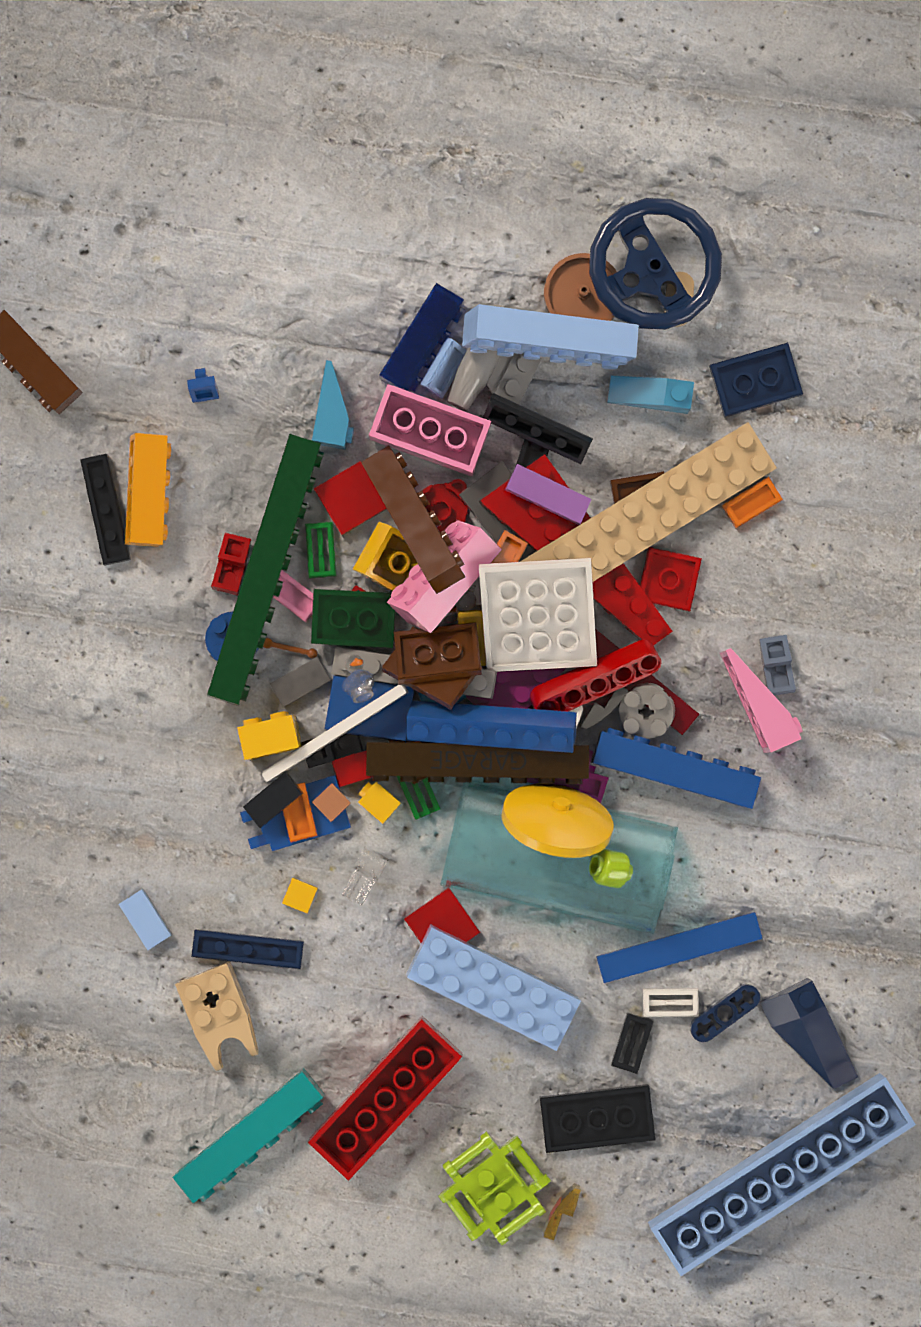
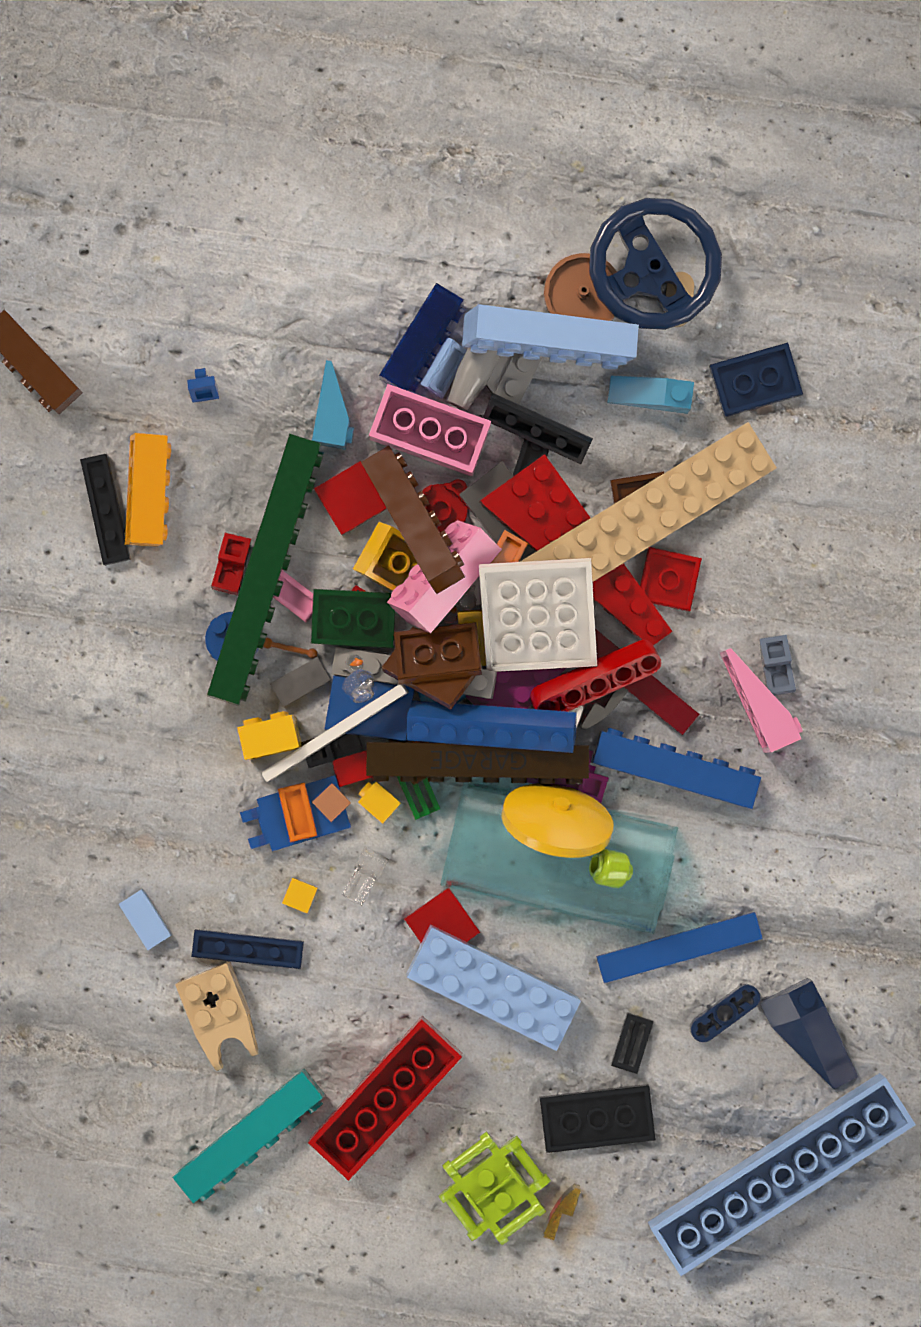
(273, 799): black tile -> none
(322, 574): green tile -> none
(548, 494): medium lavender tile -> none
(635, 721): light grey plate -> none
(670, 1013): white tile -> none
(752, 502): orange tile -> none

